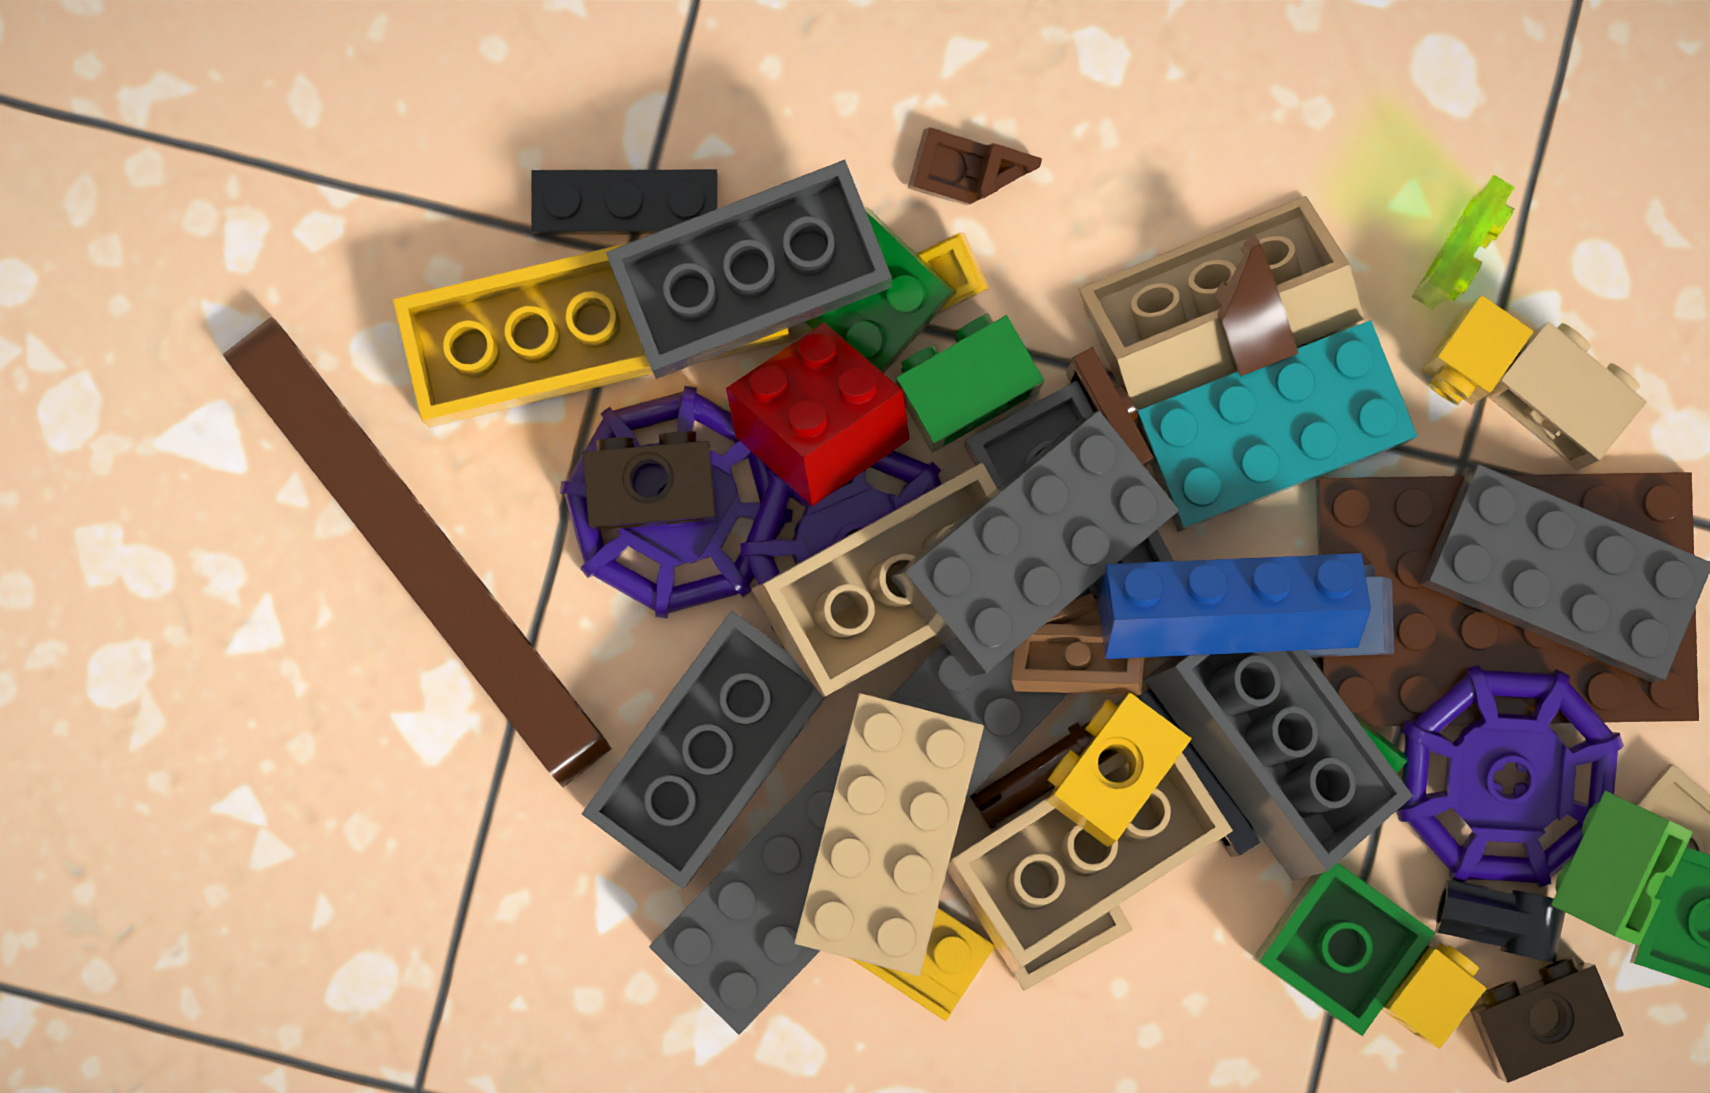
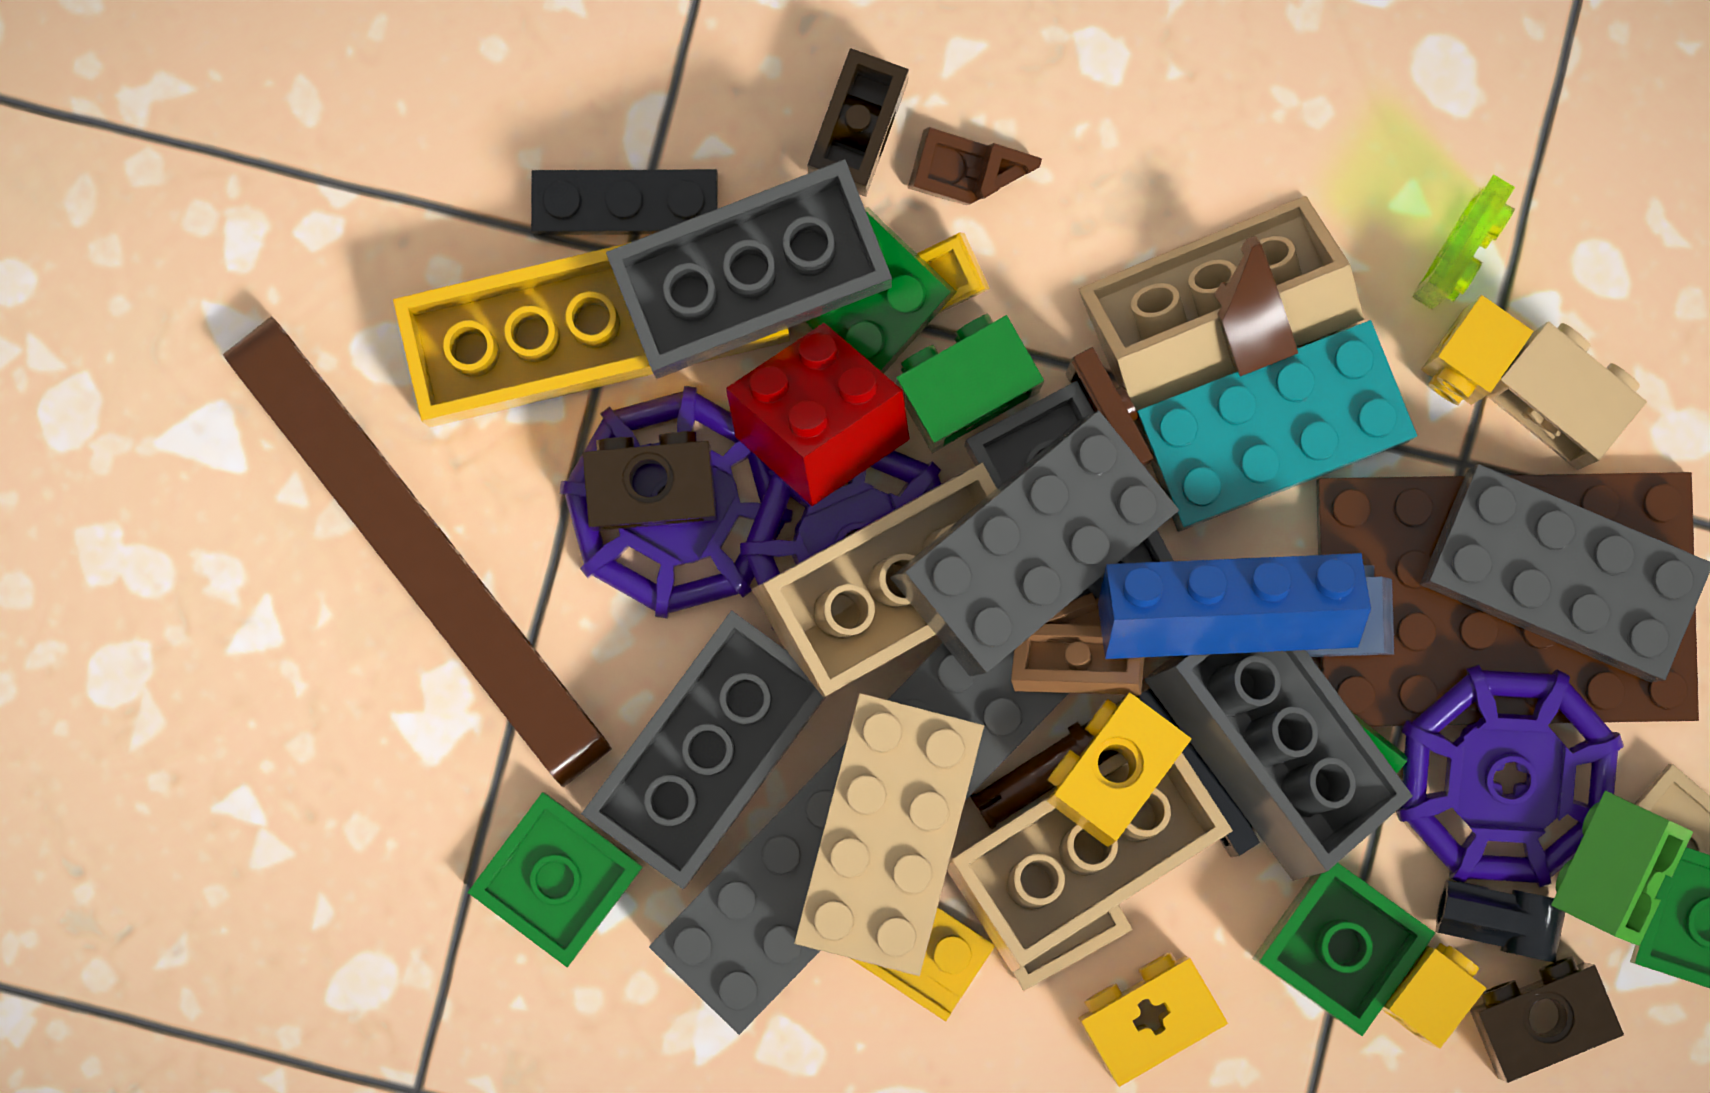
(555, 879): none -> green plate
(860, 116): none -> dark brown brick
(1188, 1017): none -> yellow brick

